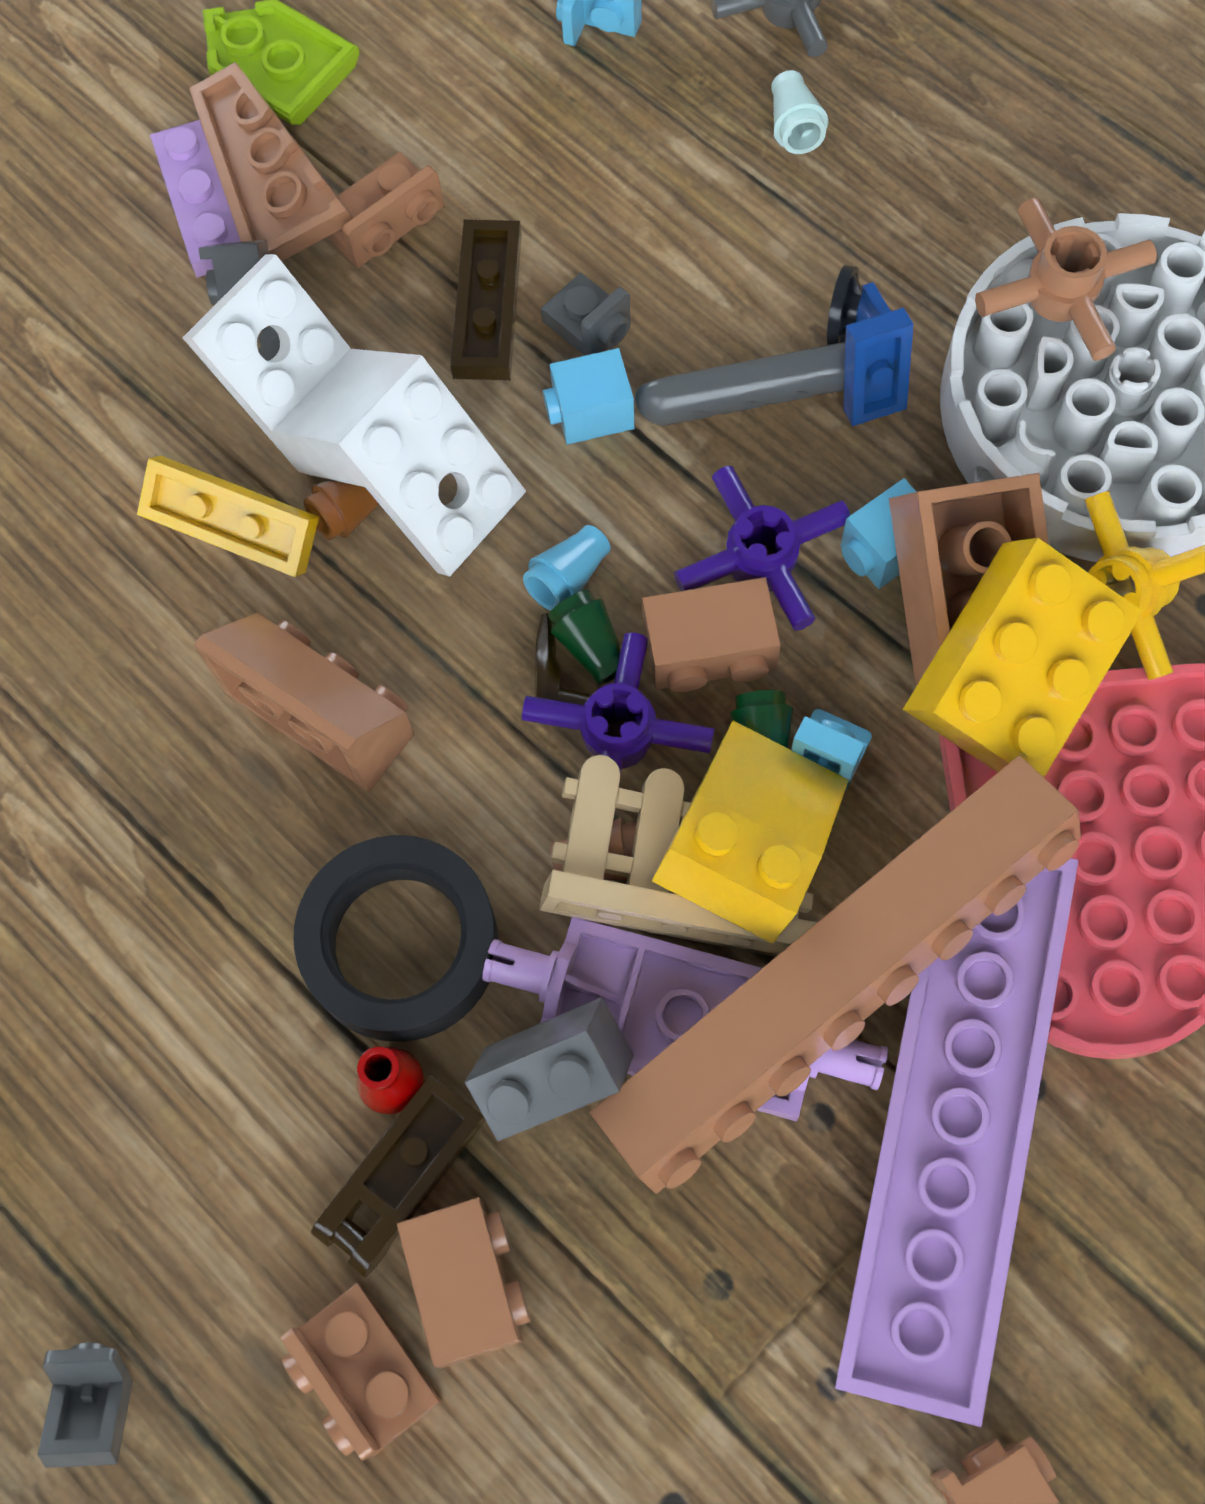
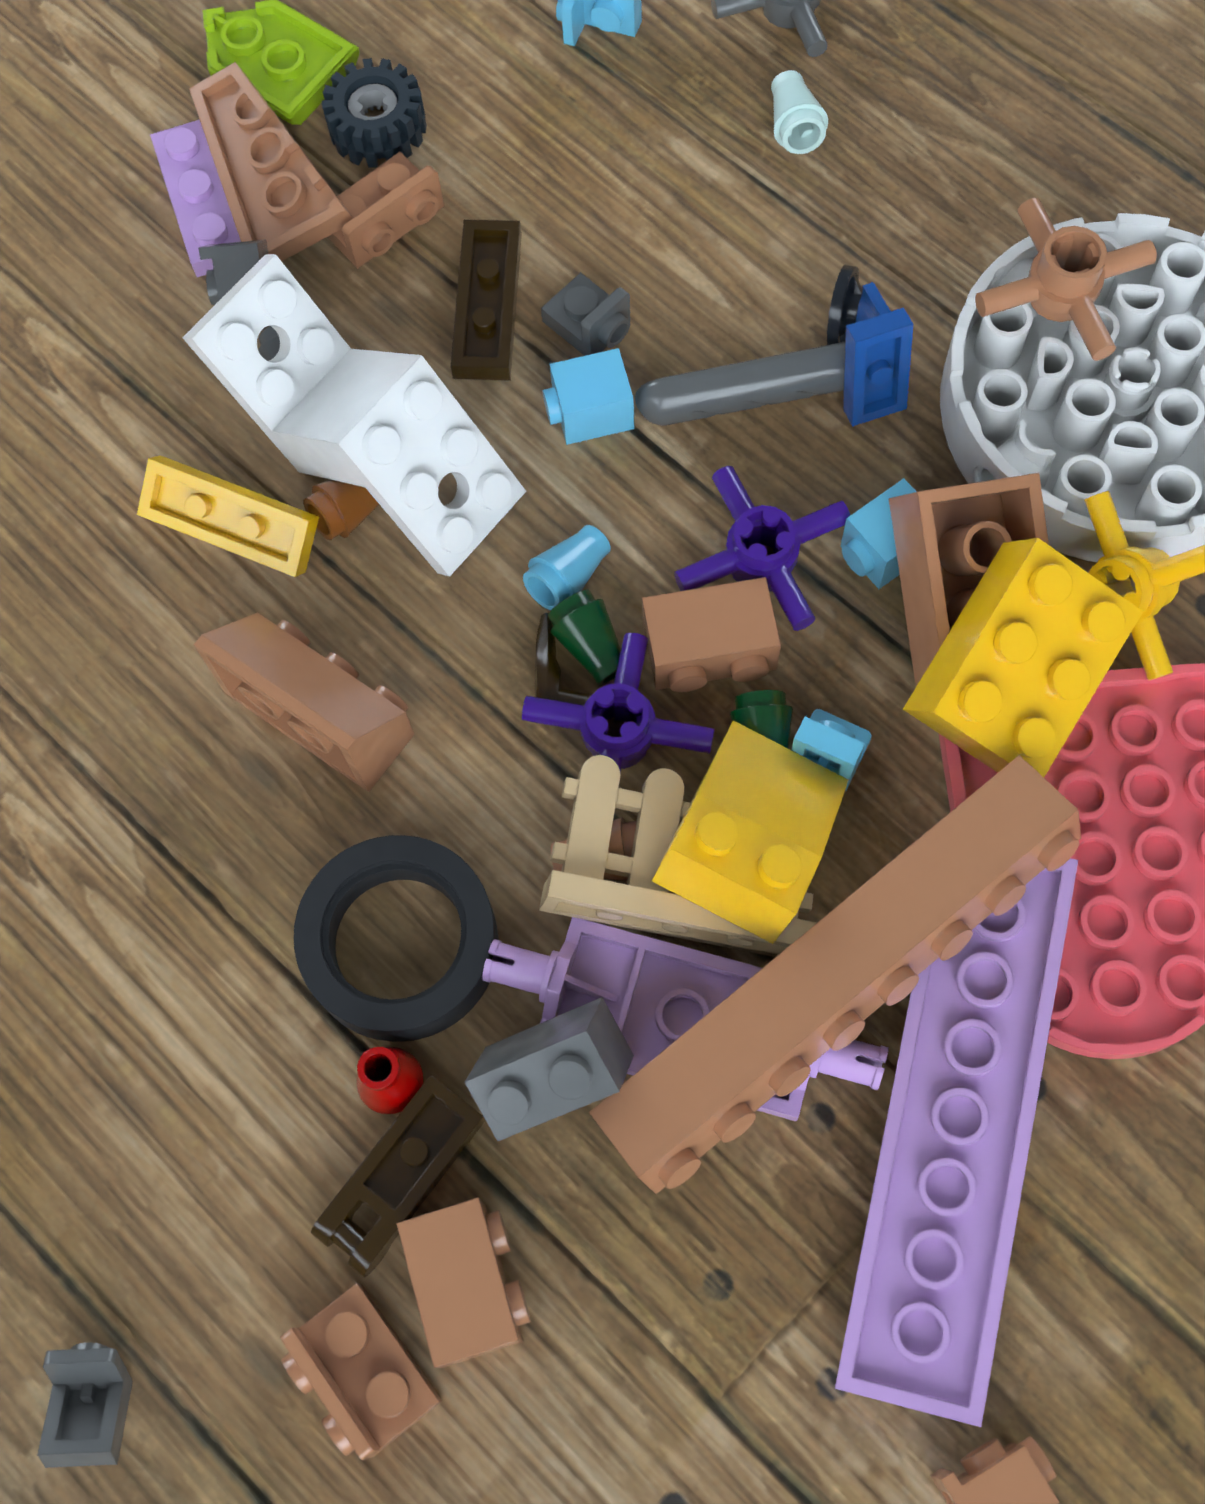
(379, 135): none -> black bush

